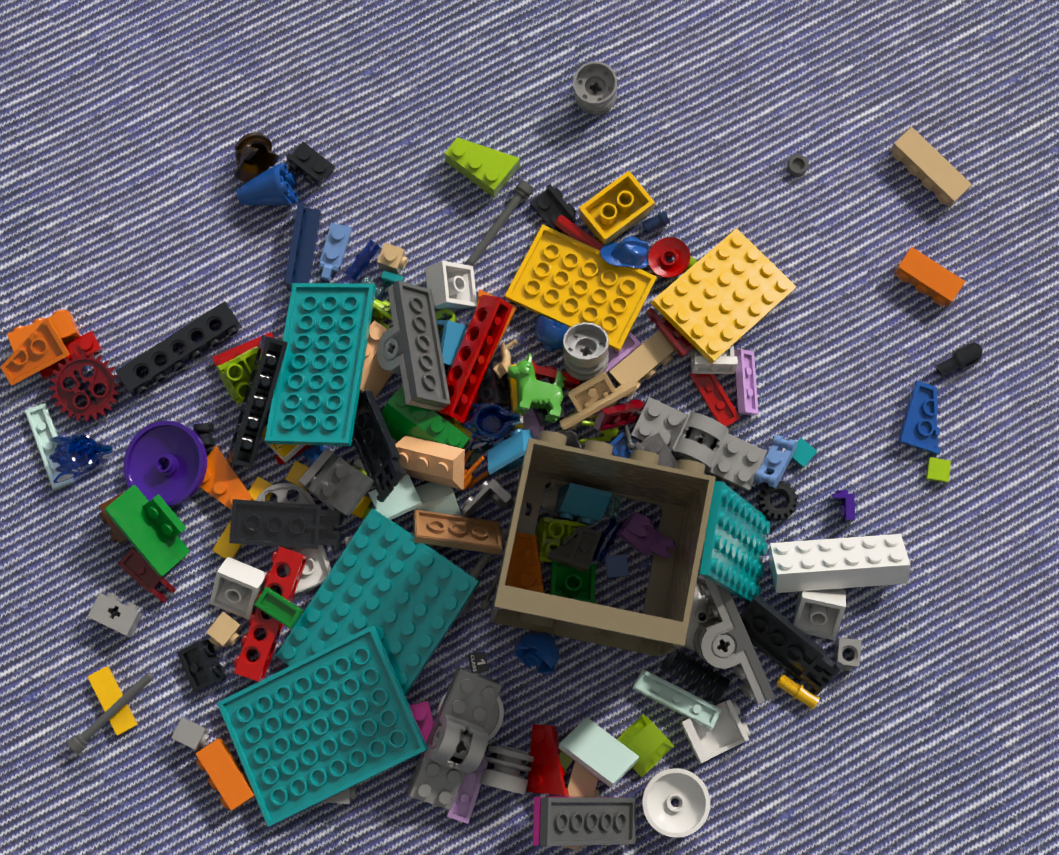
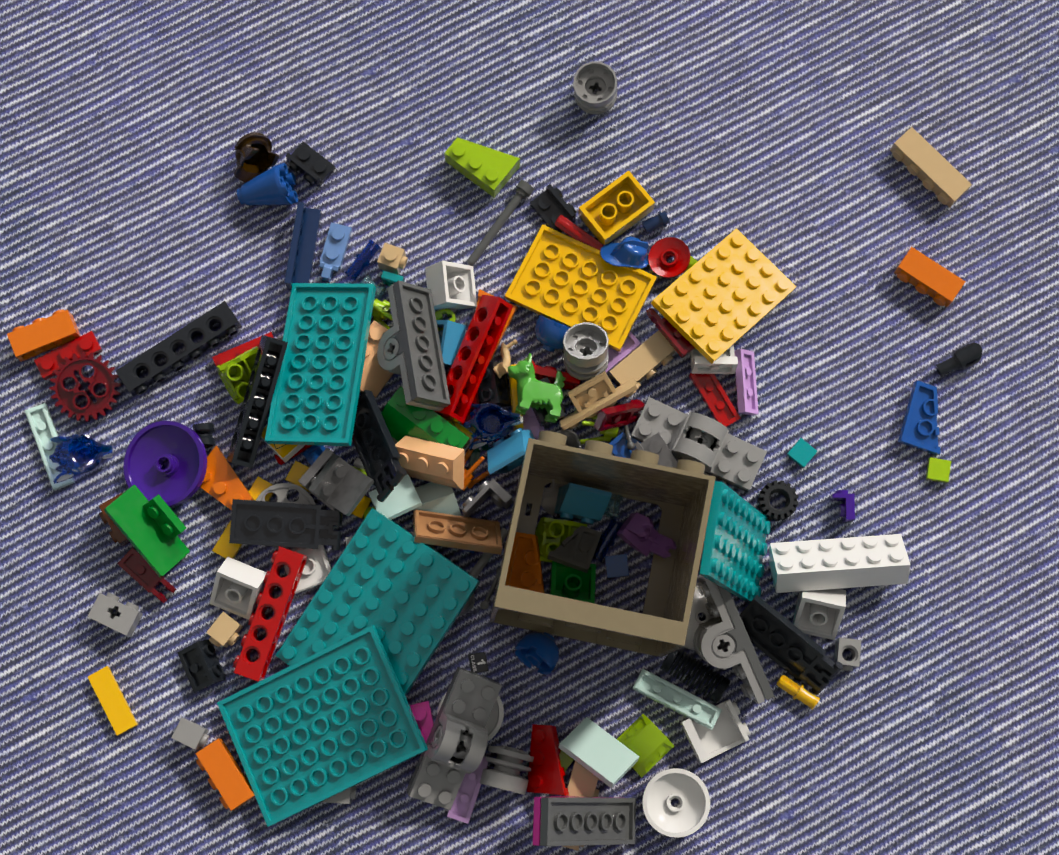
(35, 353): orange wing -> none
(79, 742): dark grey piece -> none
(279, 607): green tile -> none
(776, 461): medium blue plate -> none
(797, 165): dark grey tile -> none

